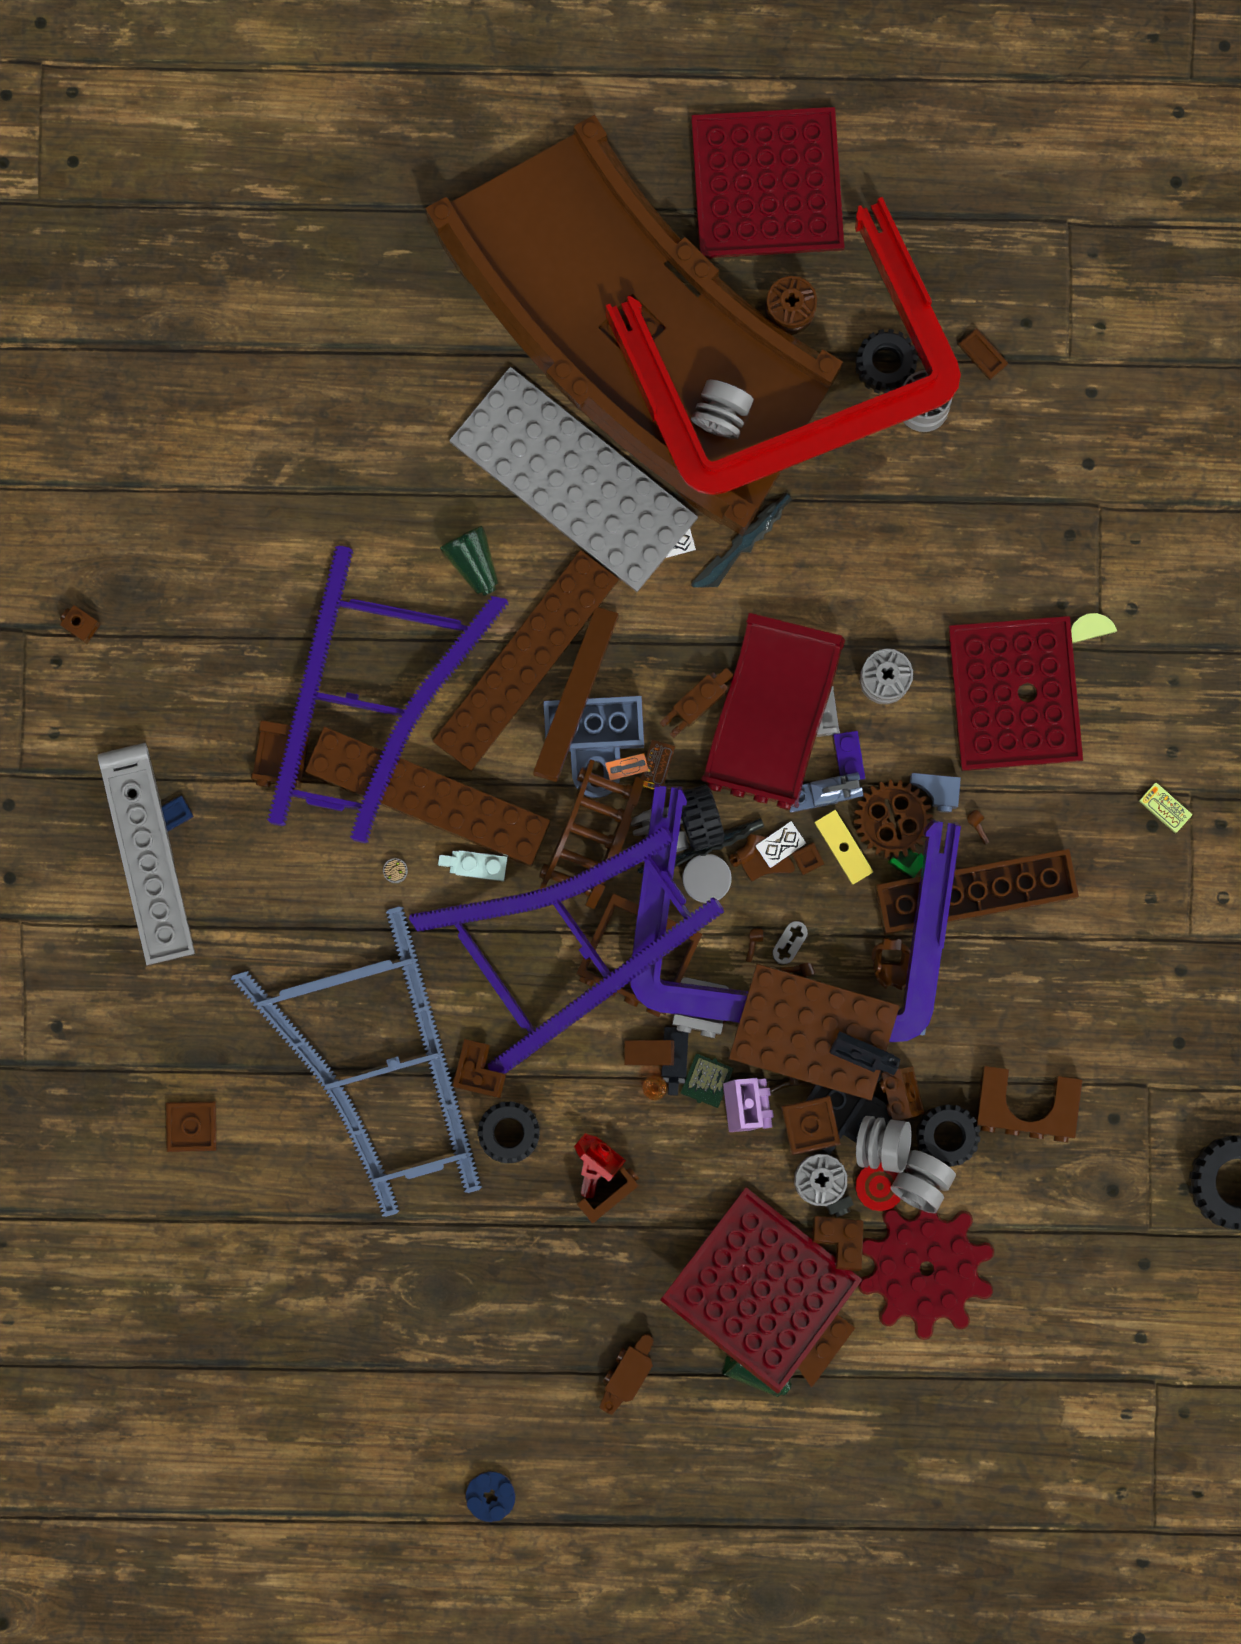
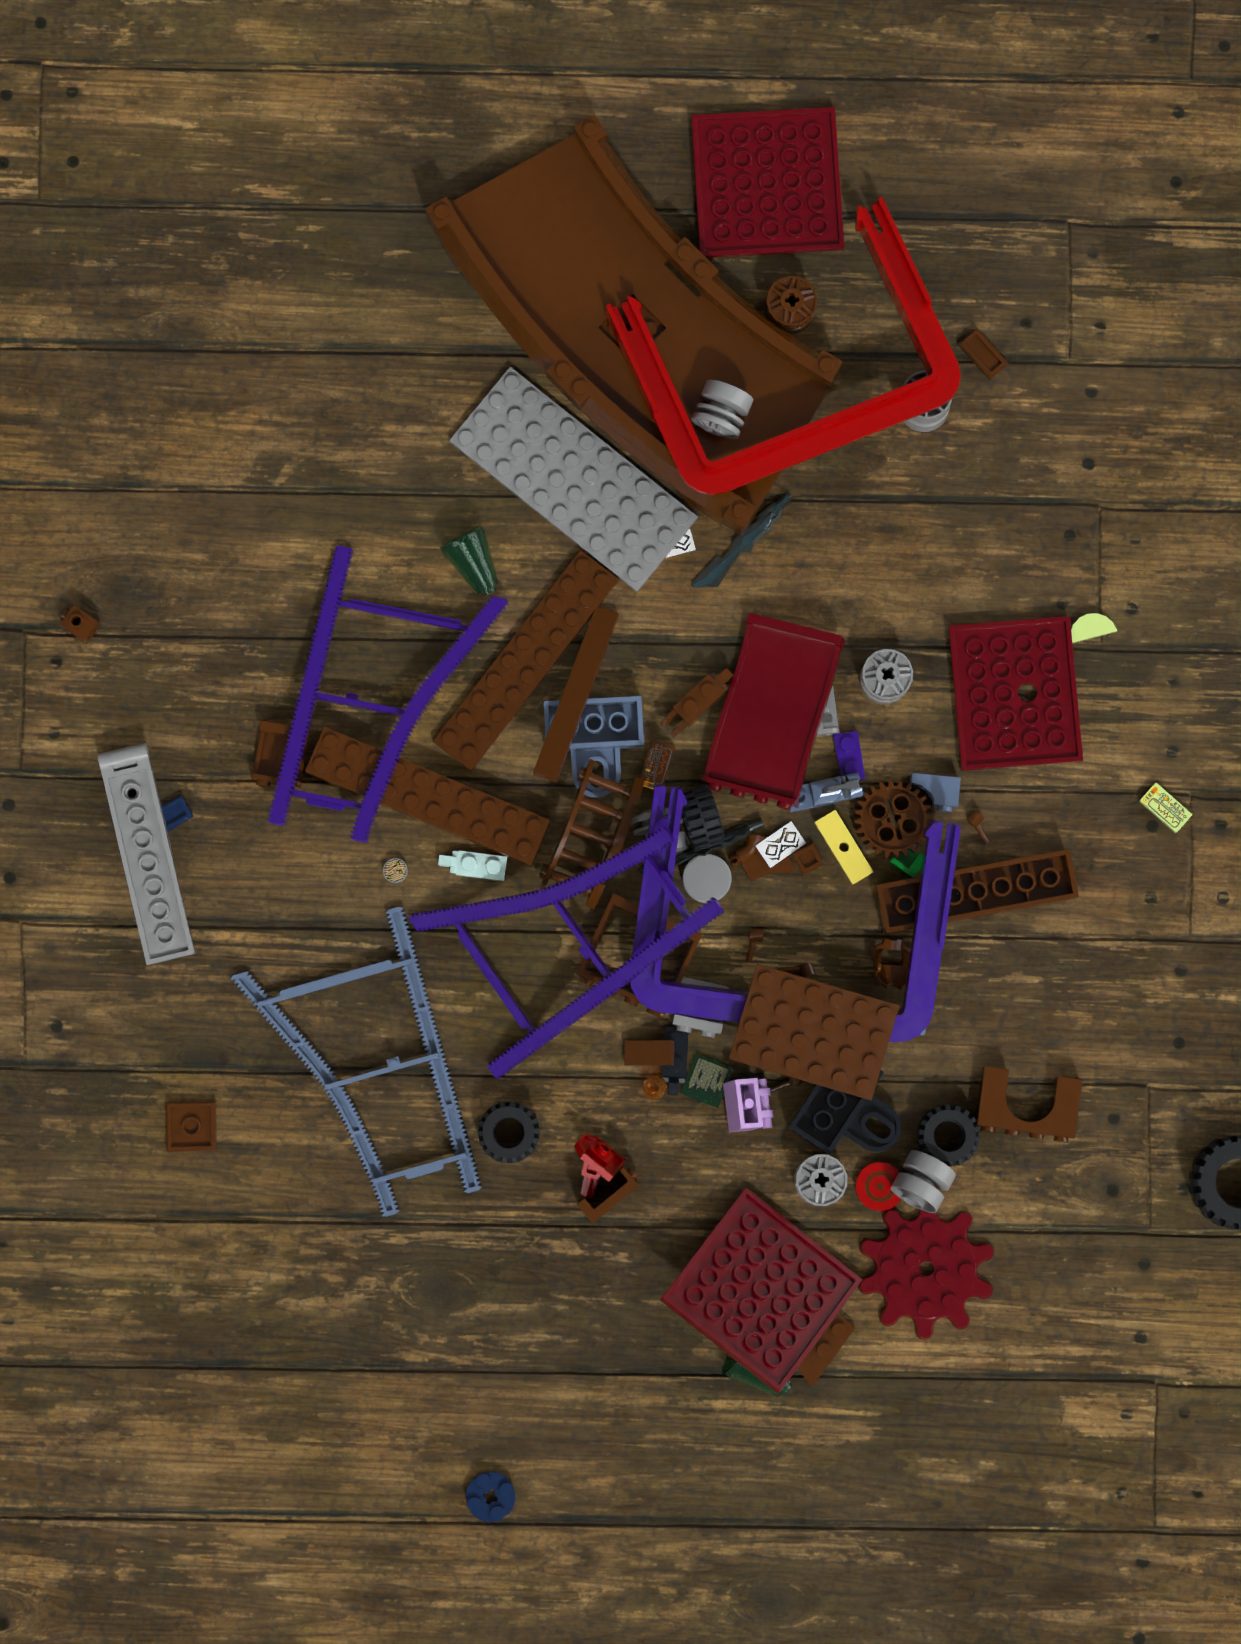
(471, 1071): reddish brown plate -> none
(626, 766): orange sticker -> none
(628, 1375): reddish brown hinge -> none
(784, 939): light grey beam -> none
(810, 1125): reddish brown tile -> none
(841, 1206): pearl dark grey plate -> none
(847, 1237): reddish brown plate -> none
(864, 1054): black hinge -> none
(883, 1144): light grey wheel -> none
(891, 342): black tyre -> none
(902, 1094): reddish brown plate -> none

